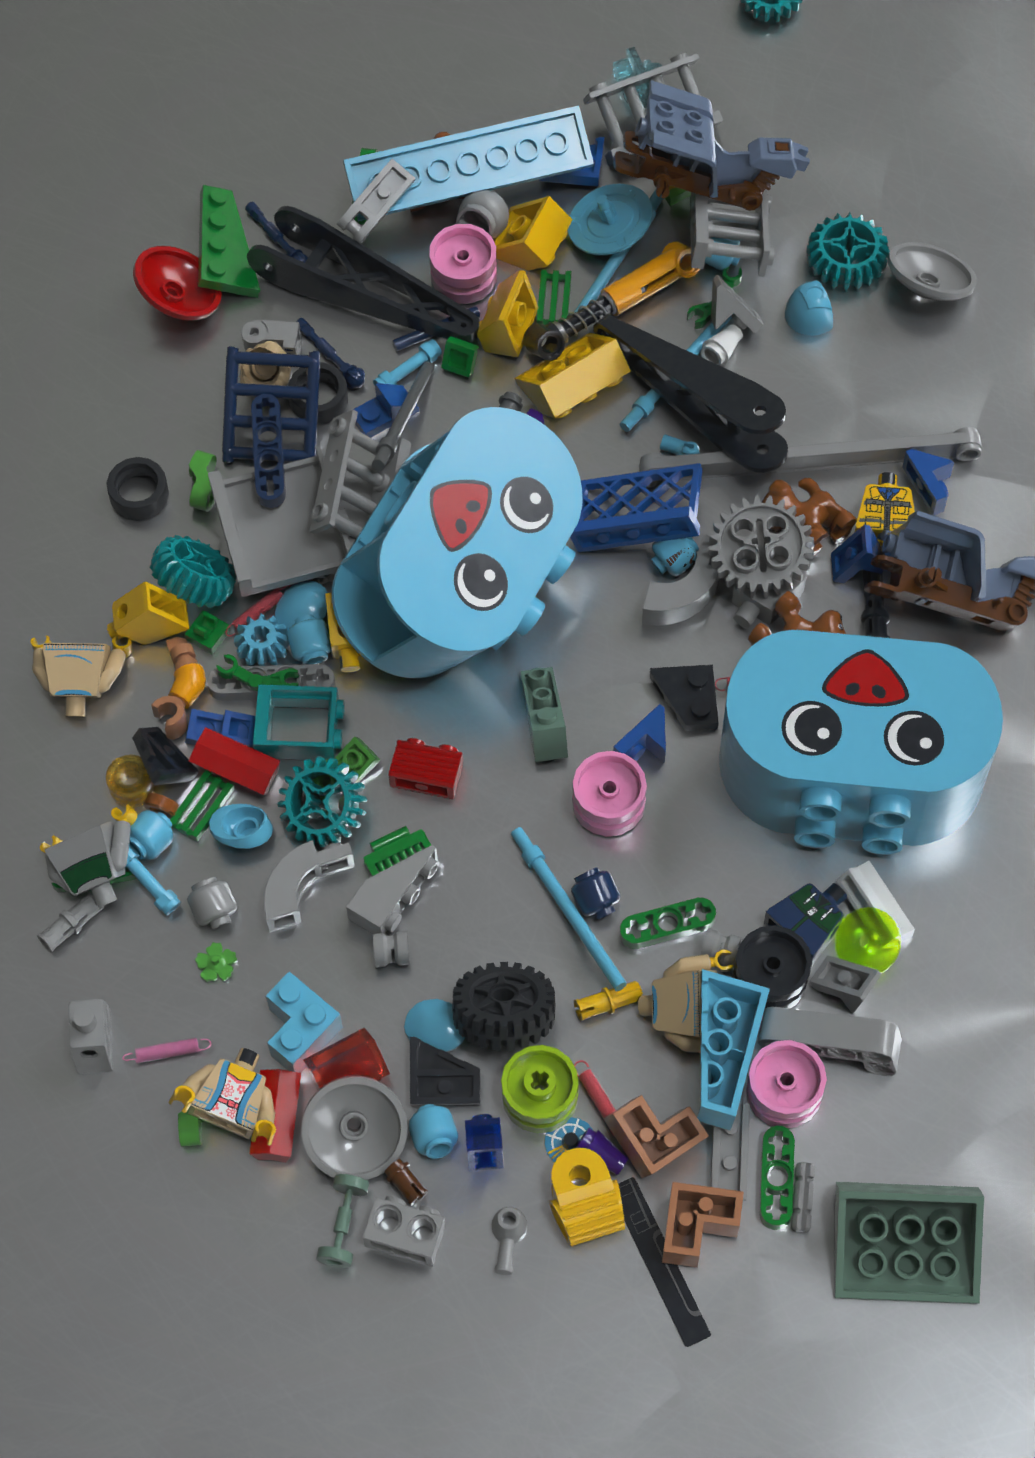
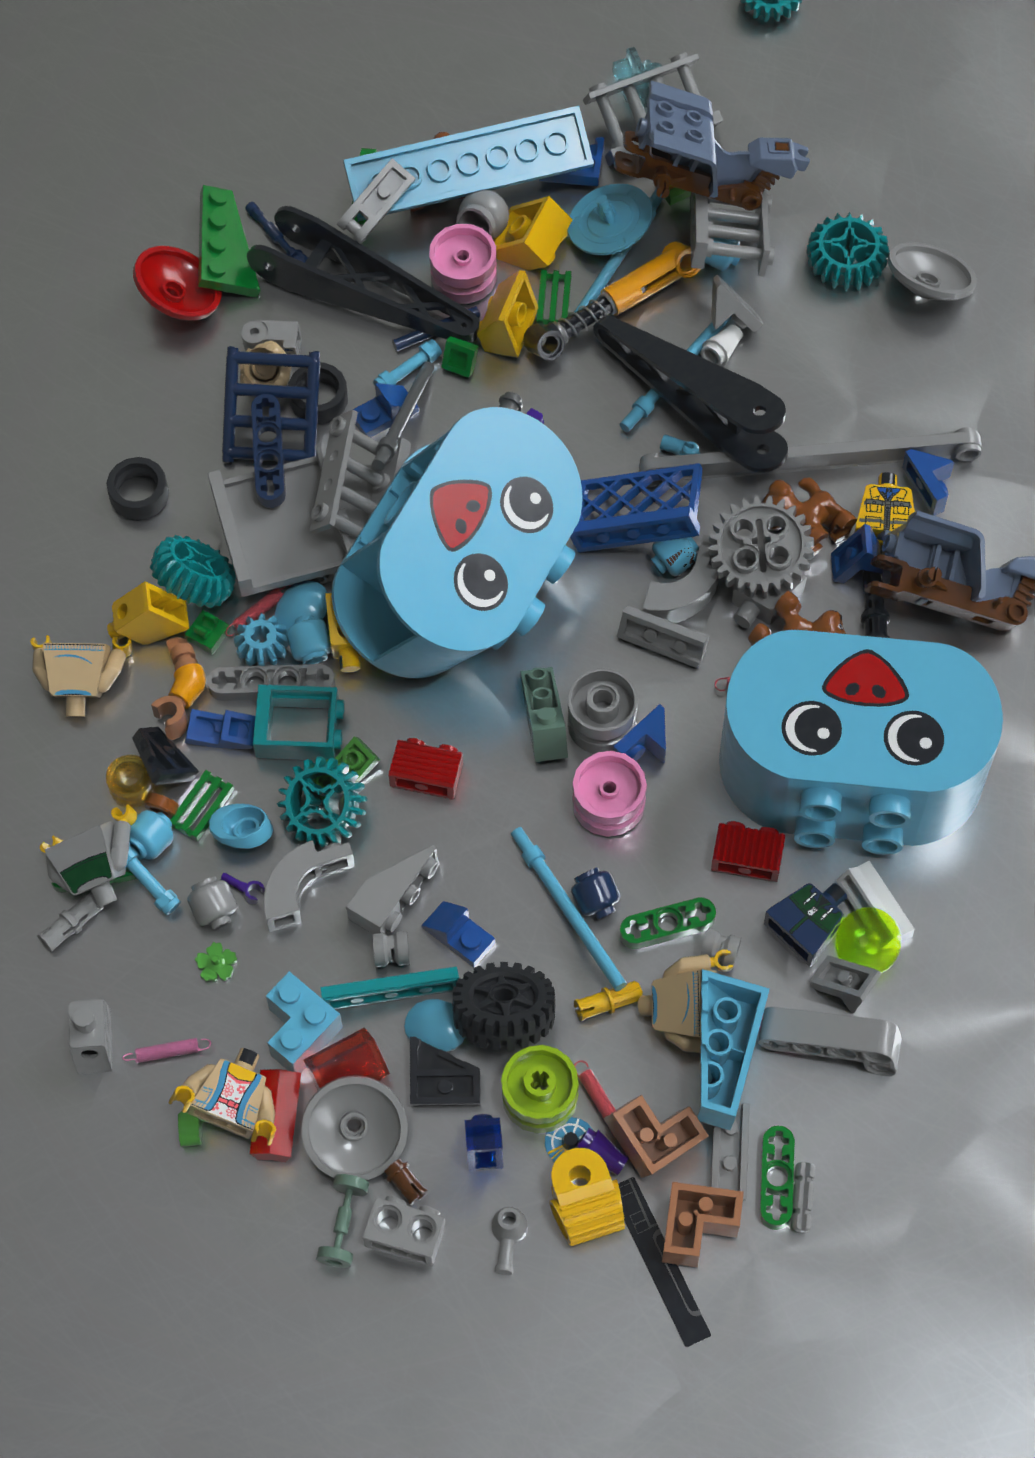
(199, 467): bright green piece -> none
(235, 761): red piece -> none
(244, 887): none -> dark purple hand
(254, 680): green piece -> none
(354, 376): dark blue piece -> none
(390, 988): none -> teal tile
(392, 846): green piece -> none
(433, 1131): medium azure head -> none
(457, 932): none -> blue slope
(575, 375): yellow slope -> none
(601, 709): none -> light grey wheel
(663, 636): none -> light grey hinge
(690, 694): black wing -> none
(704, 309): green piece -> none
(748, 851): none -> red brick
(768, 1081): bright pink wheel -> none
(777, 961): black wheel -> none
(809, 310): medium azure helmet -> none
(908, 1242): sand green slope -> none

